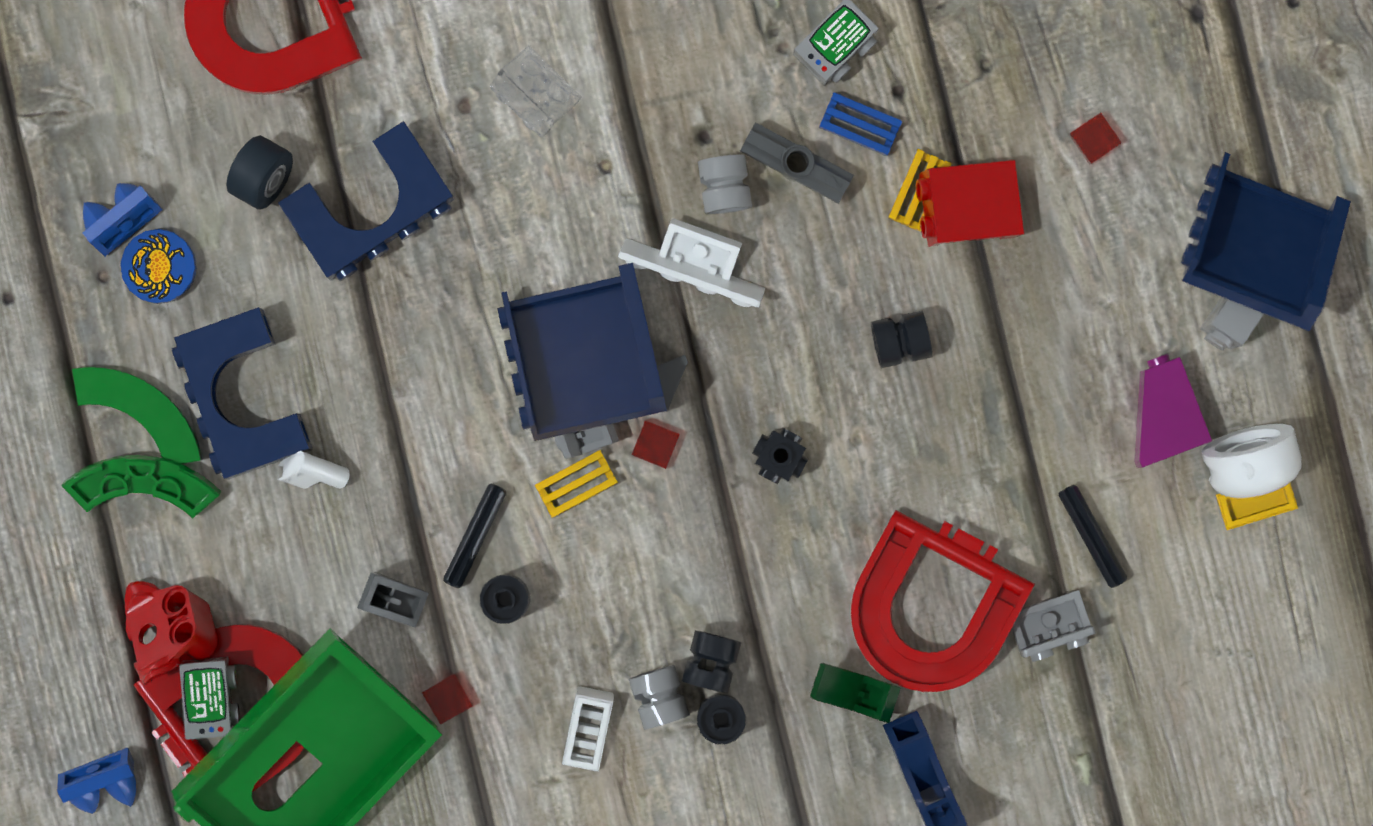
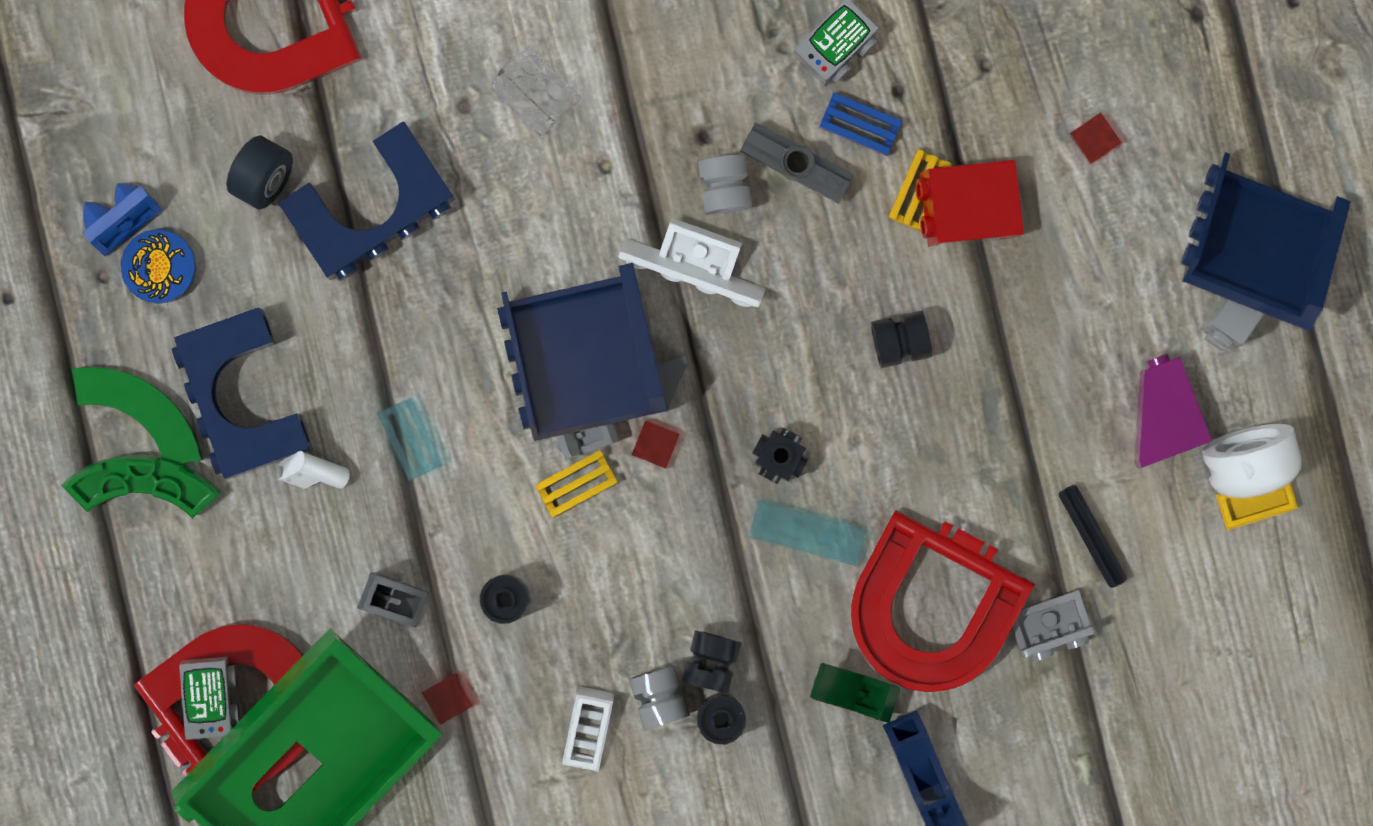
(110, 772): blue tile -> none
(181, 622): red piece -> none
(397, 410): none -> clear light blue tile
(474, 536): black axle -> none
(807, 533): none -> clear light blue tile

